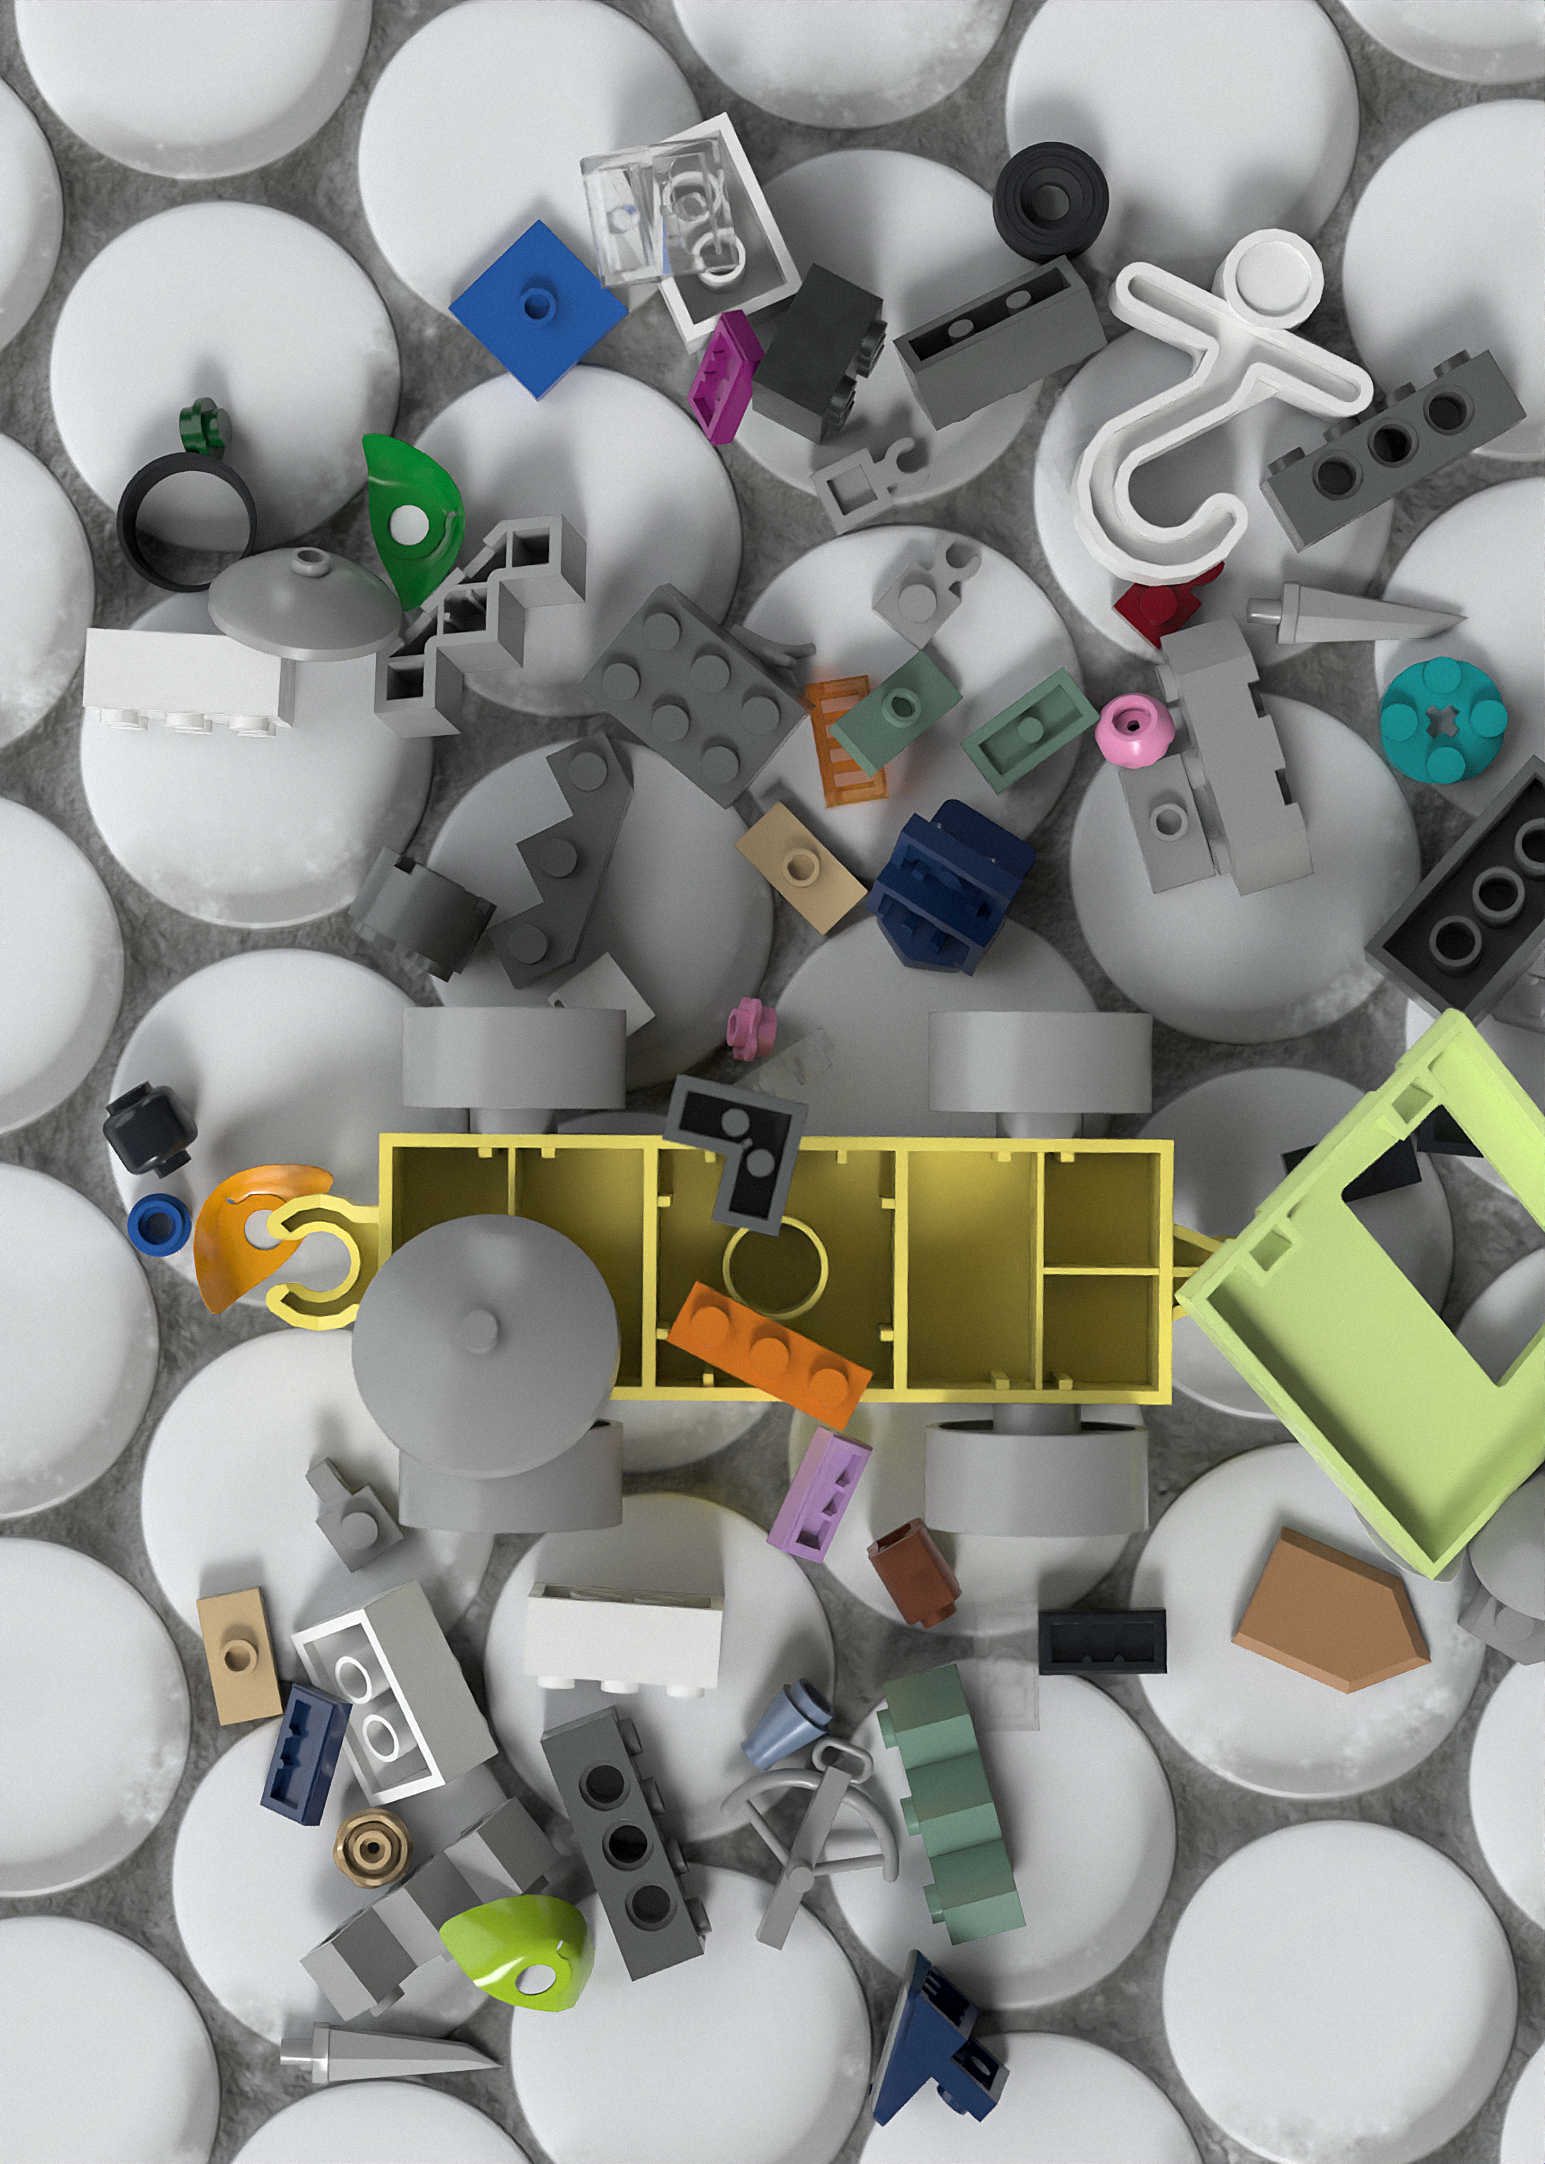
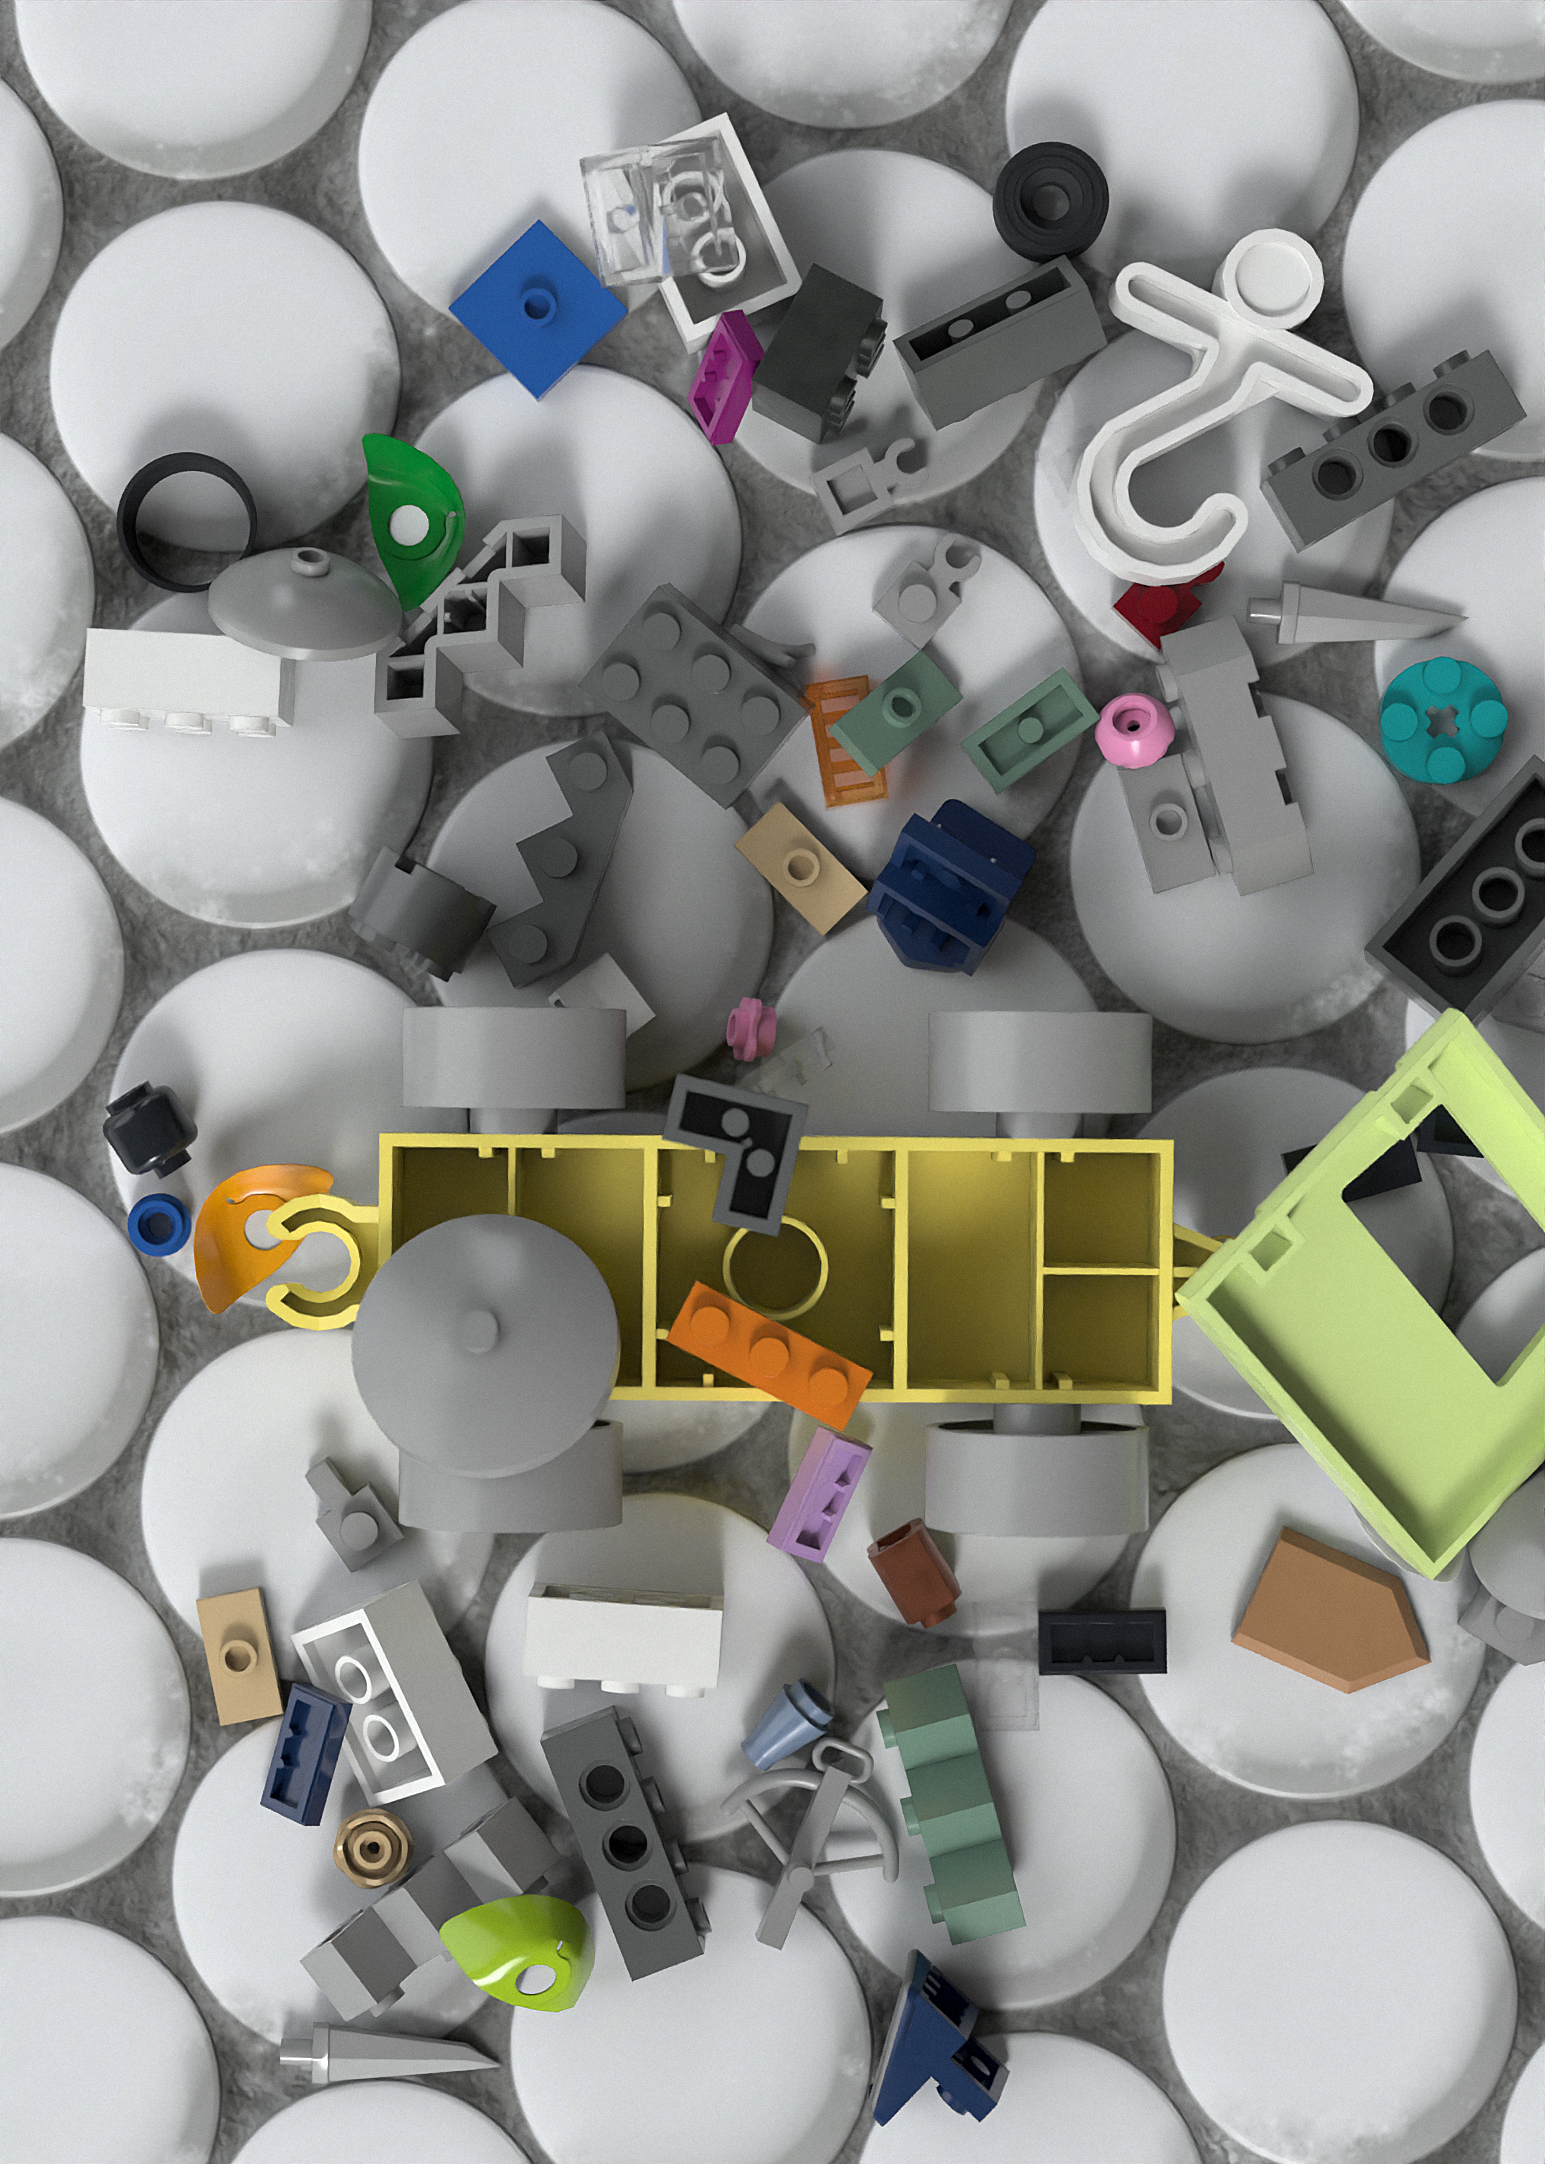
(205, 428): dark green plate -> none

